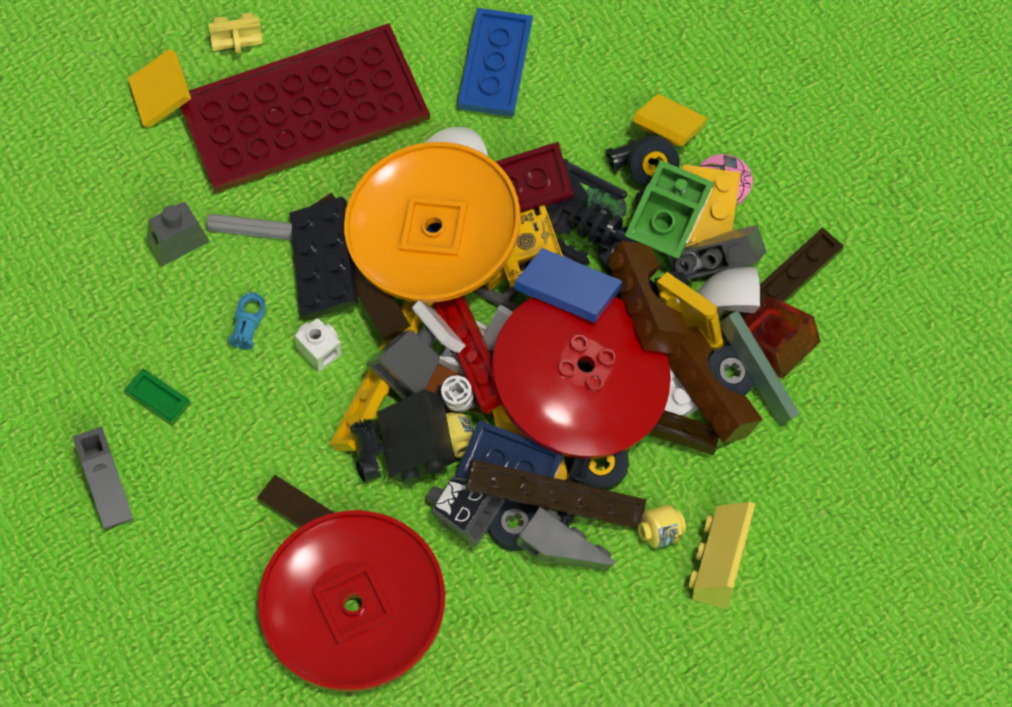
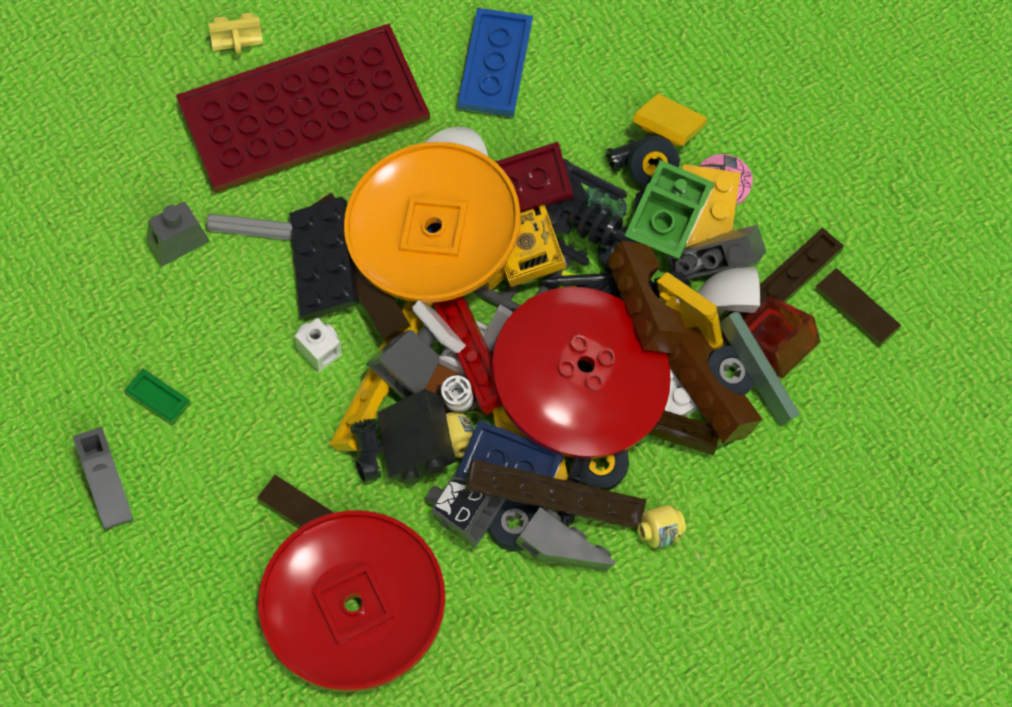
(159, 88): yellow tile -> none
(246, 322): dark azure connector -> none
(568, 285): blue tile -> none
(721, 554): light yellow slope -> none
(858, 307): none -> dark brown tile

